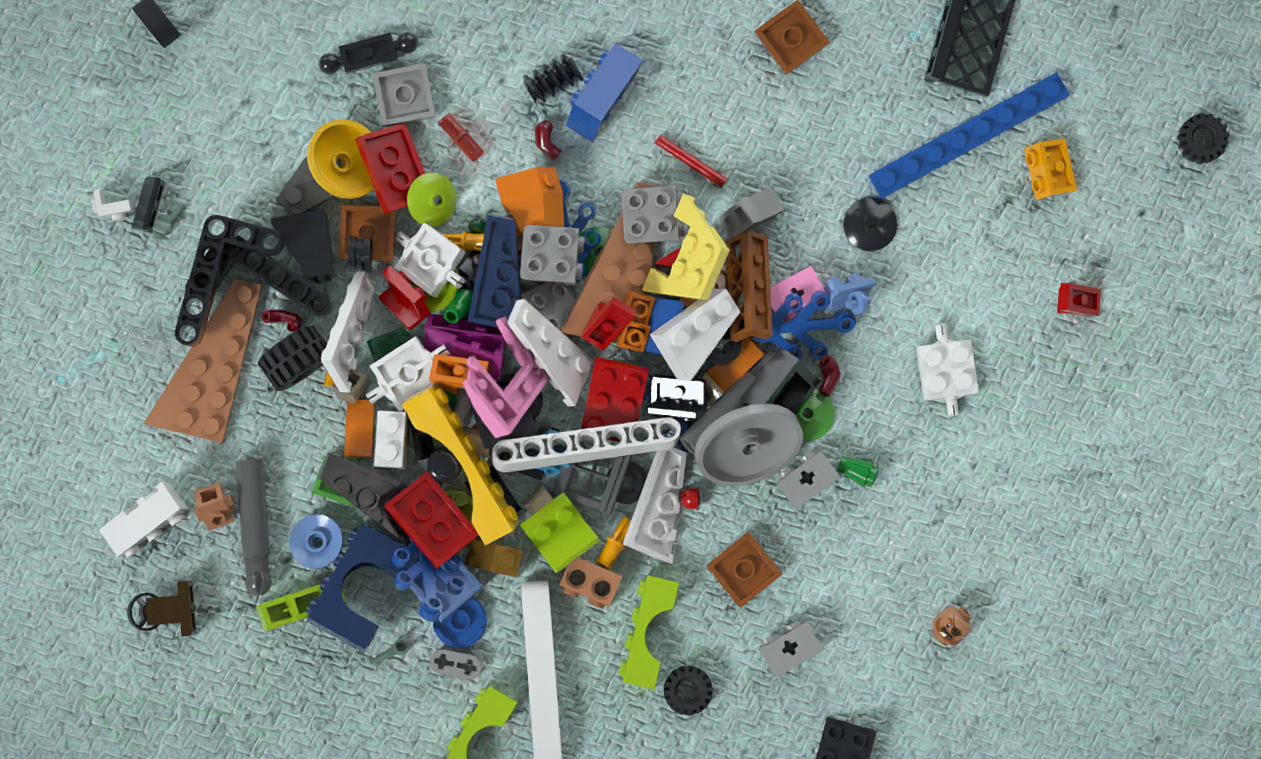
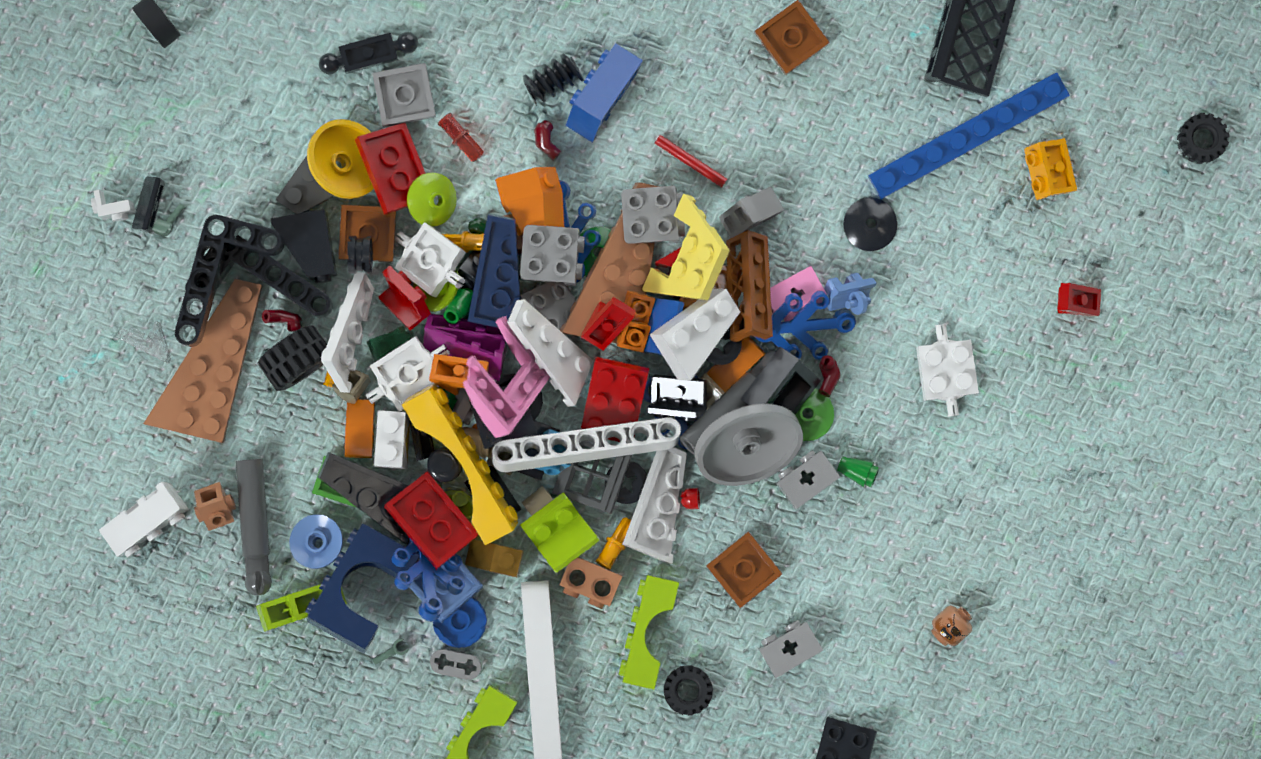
(166, 610): dark brown piece -> none

